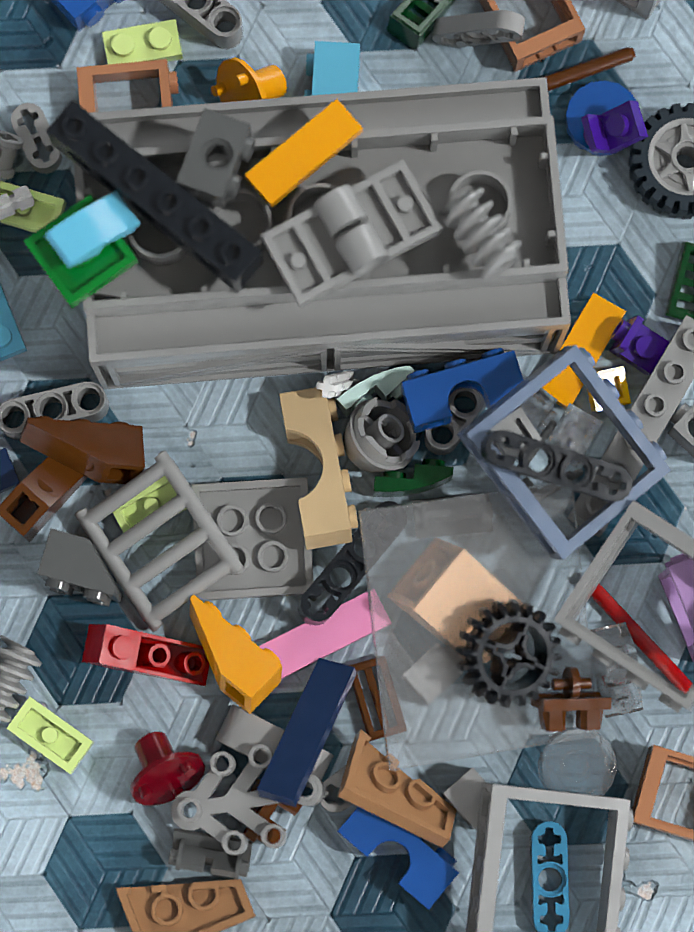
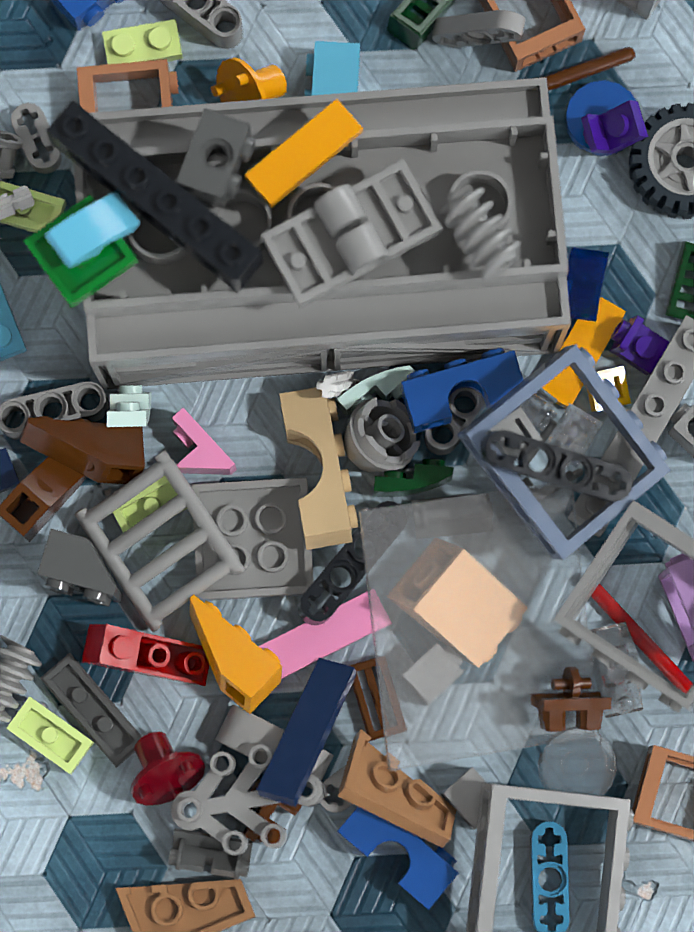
(92, 709): none -> dark grey tile
(129, 407): none -> light aqua slope
(207, 455): none -> bright pink slope
(502, 667): black gear -> none
(585, 282): none -> clear blue slope

